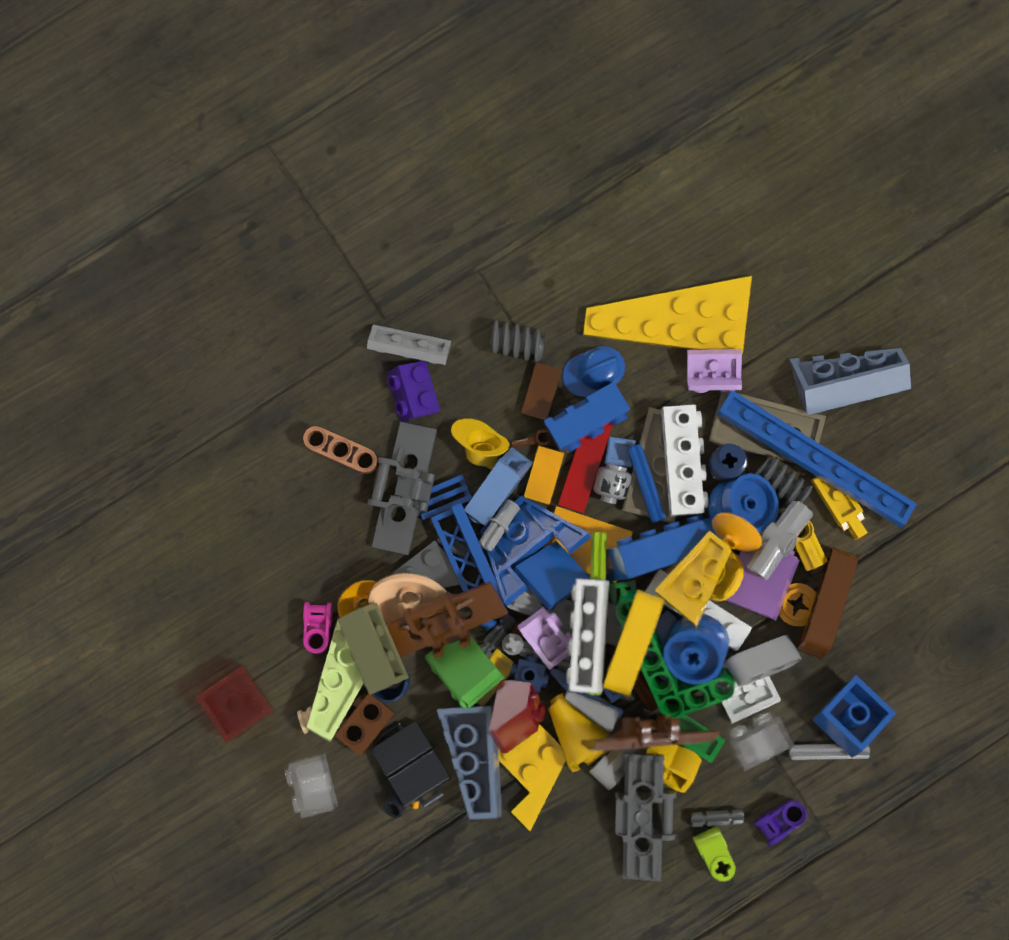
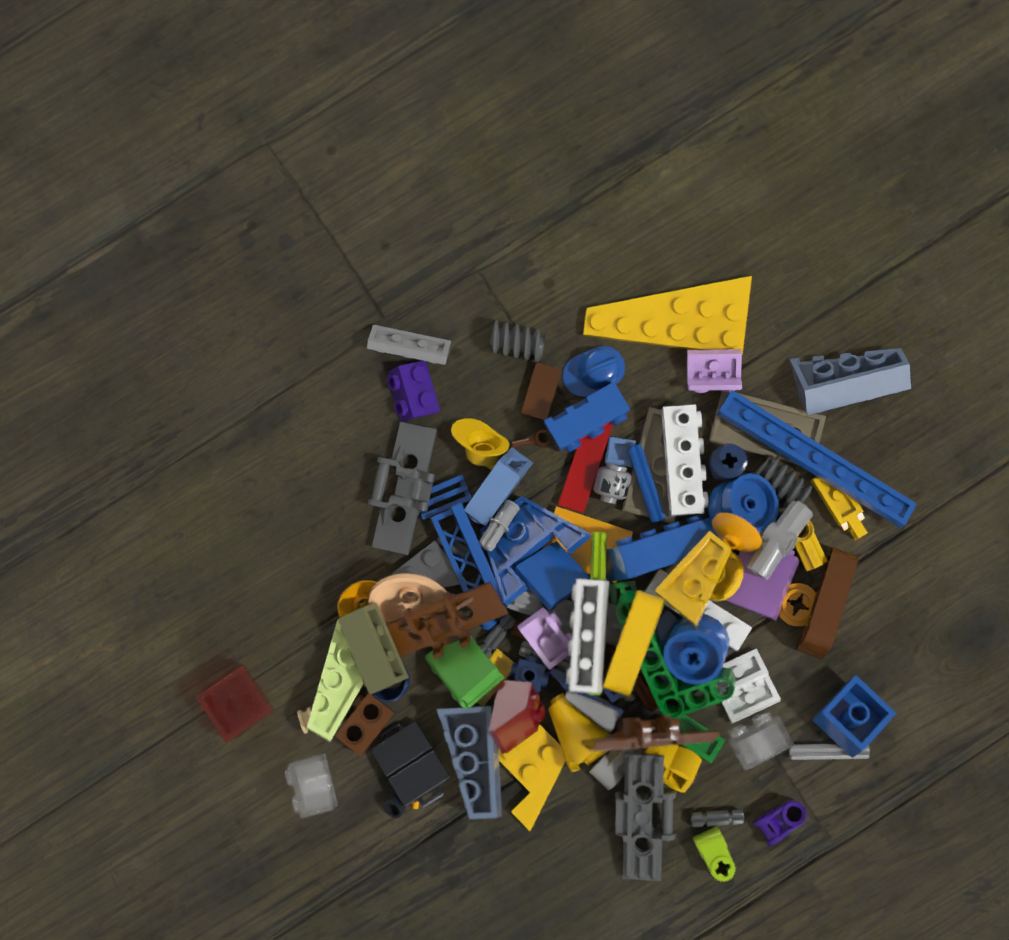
(317, 625): dark pink piece -> none
(329, 443): nougat beam -> none
(512, 644): light grey axle -> none
(543, 475): light orange tile -> none
(763, 660): light grey beam -> none

